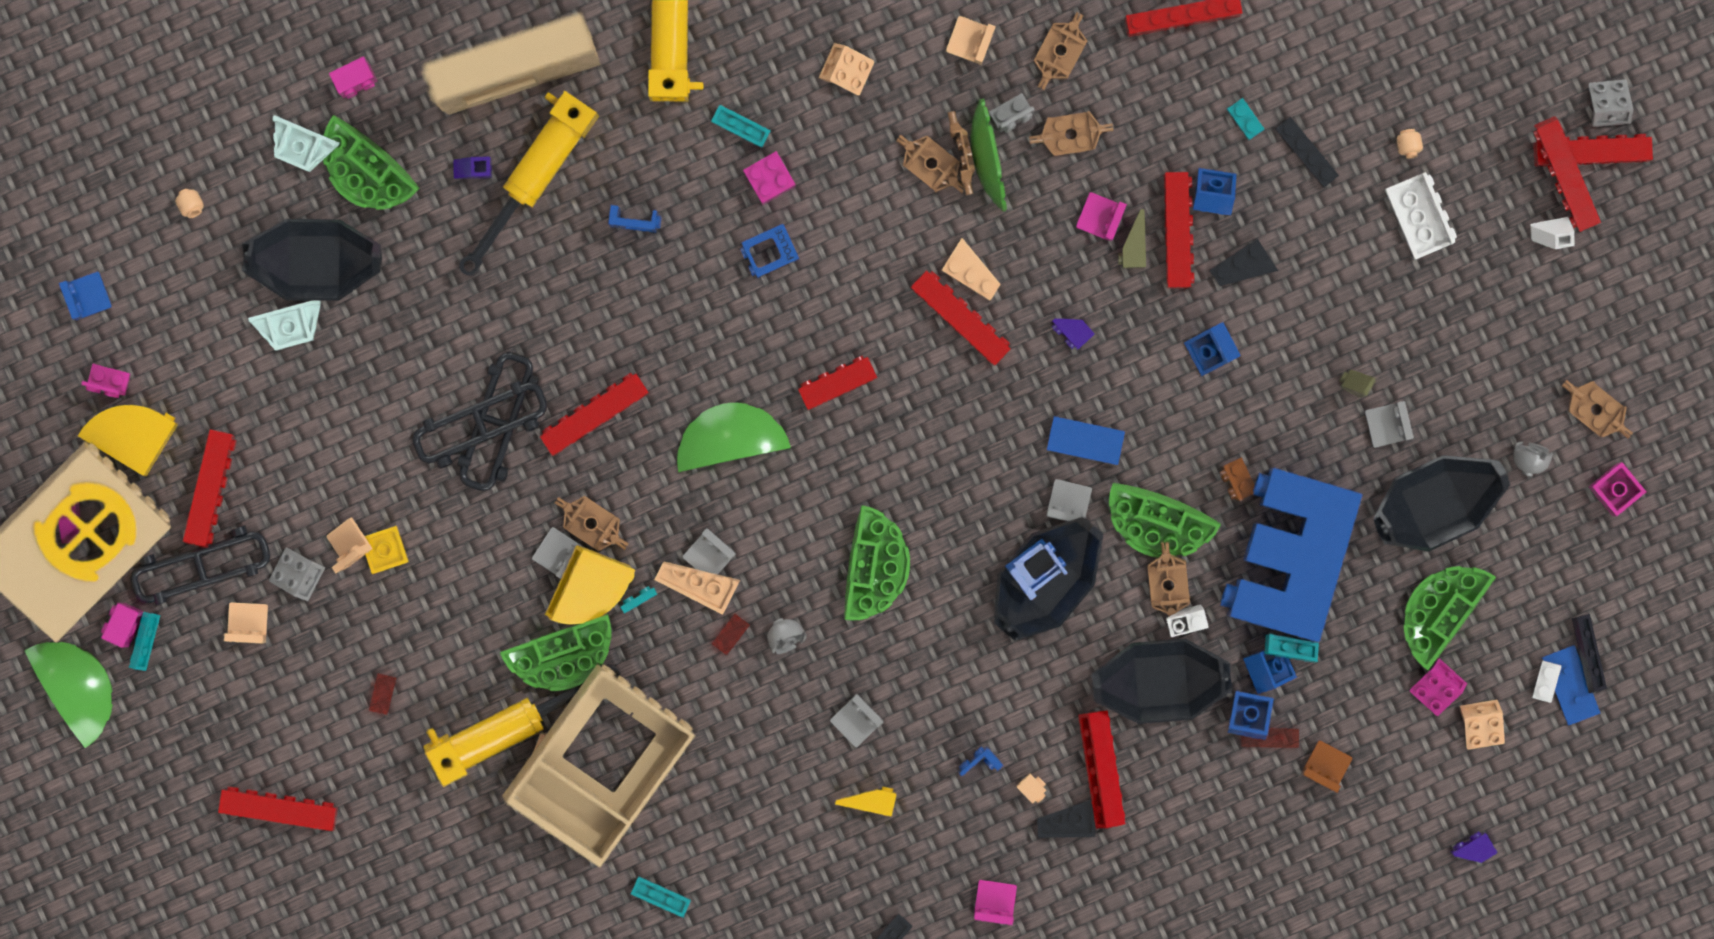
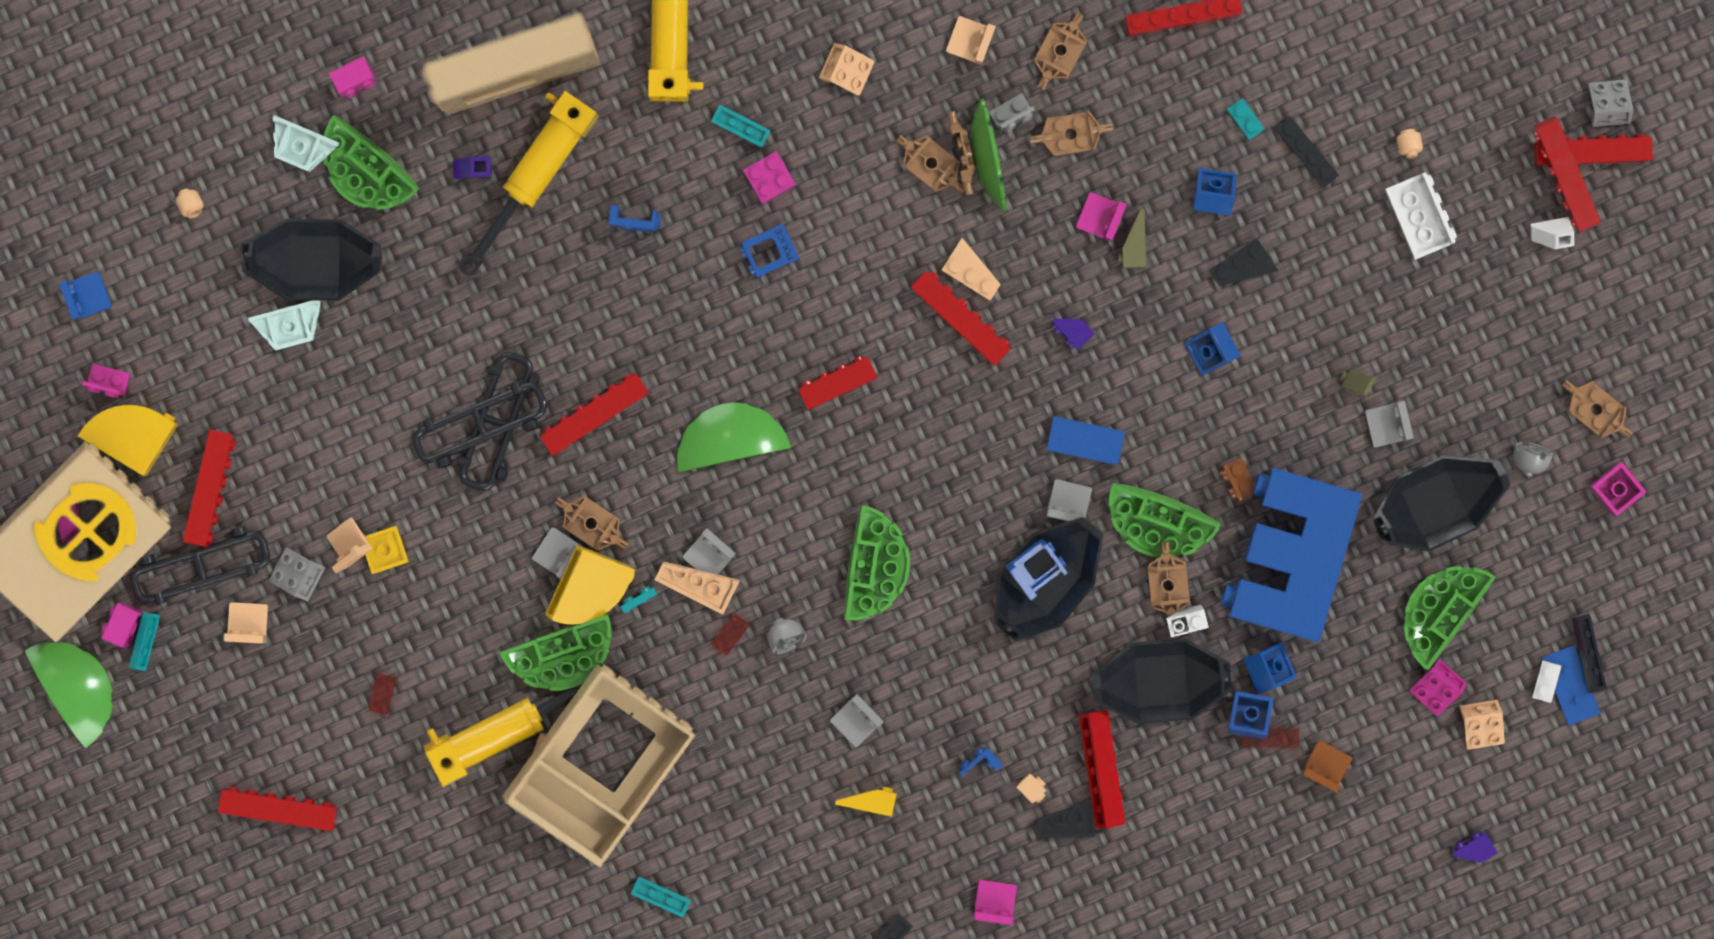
(1178, 230): red brick -> none
(1291, 648): teal plate -> none

